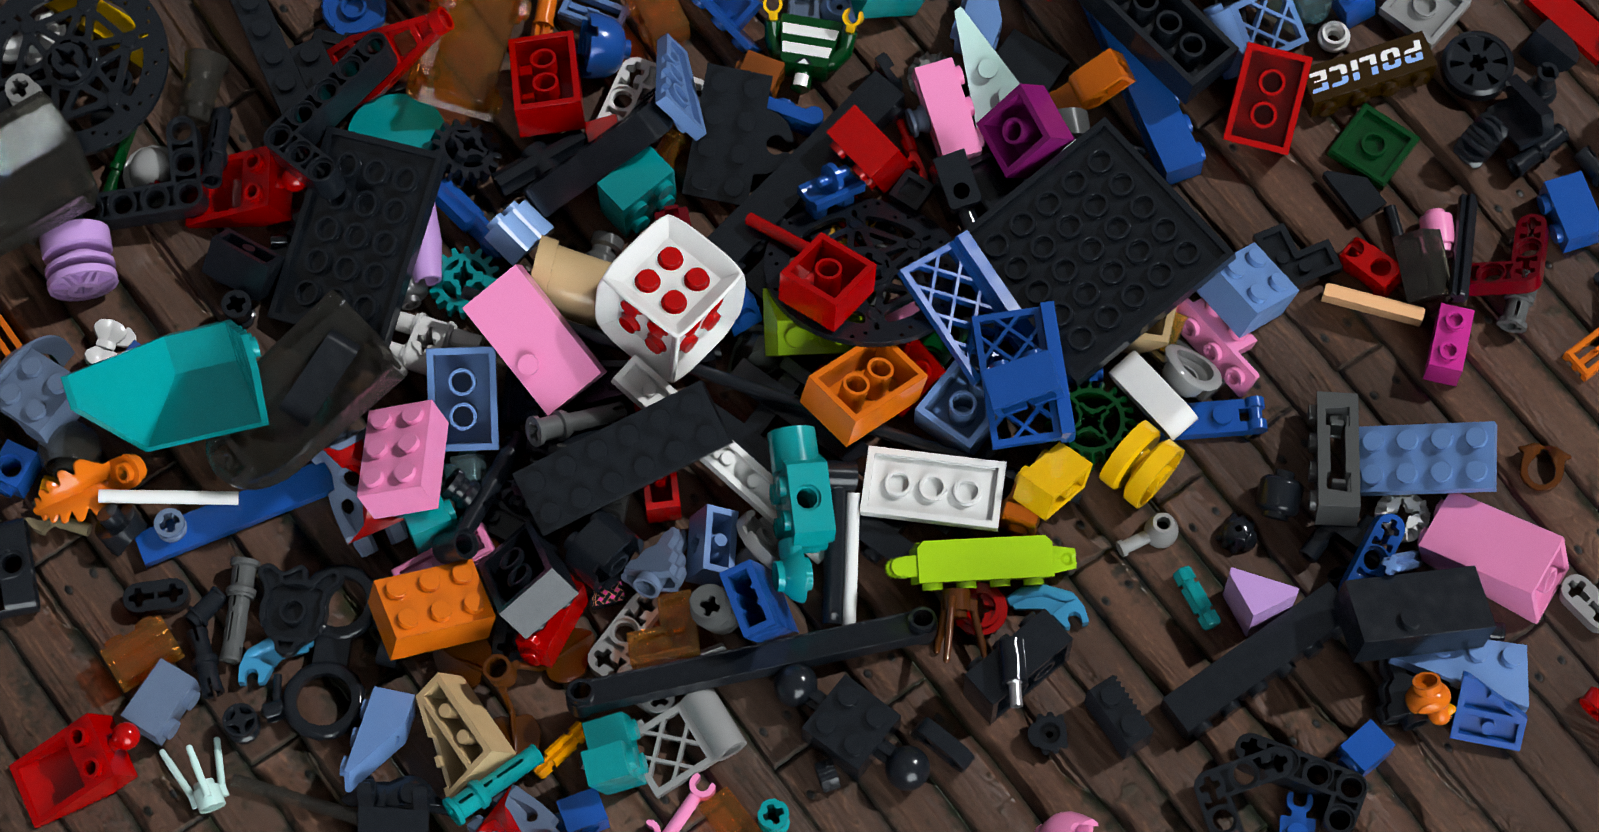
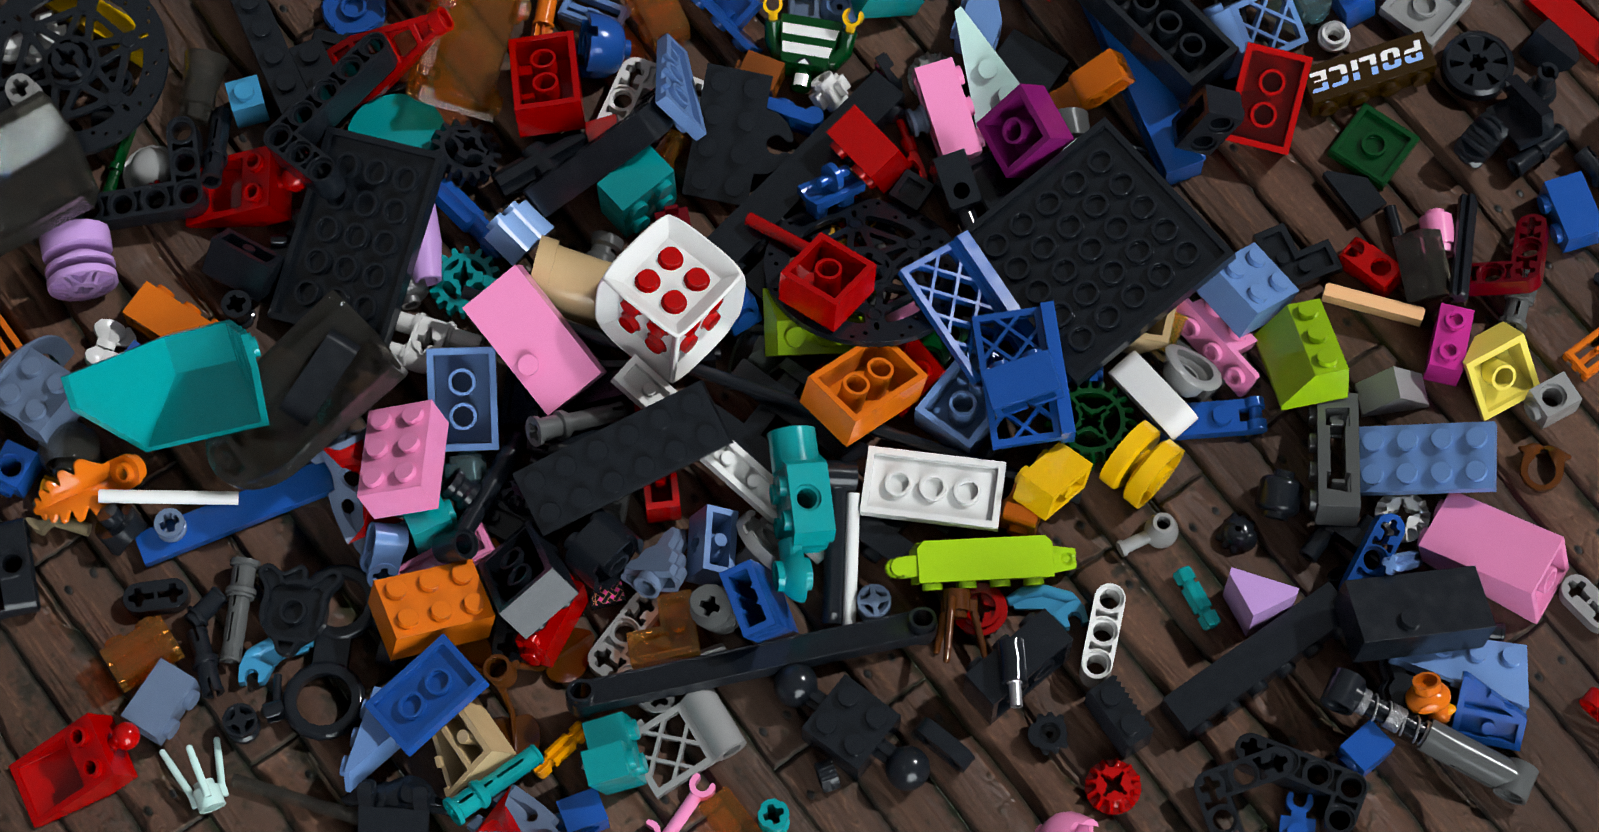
(158, 313): none -> orange brick
(247, 101): none -> dark azure brick
(383, 550): none -> medium blue piece
(426, 695): none -> blue plate
(829, 90): none -> white gear
(874, 596): none -> sand blue wheel
(1106, 620): none -> white beam
(1114, 802): none -> red gear
(1207, 120): none -> black brick
(1303, 356): none -> lime slope
(1391, 392): none -> light grey slope
(1499, 369): none -> light yellow slope
(1507, 776): none -> piece
(1561, 391): none -> light grey brick

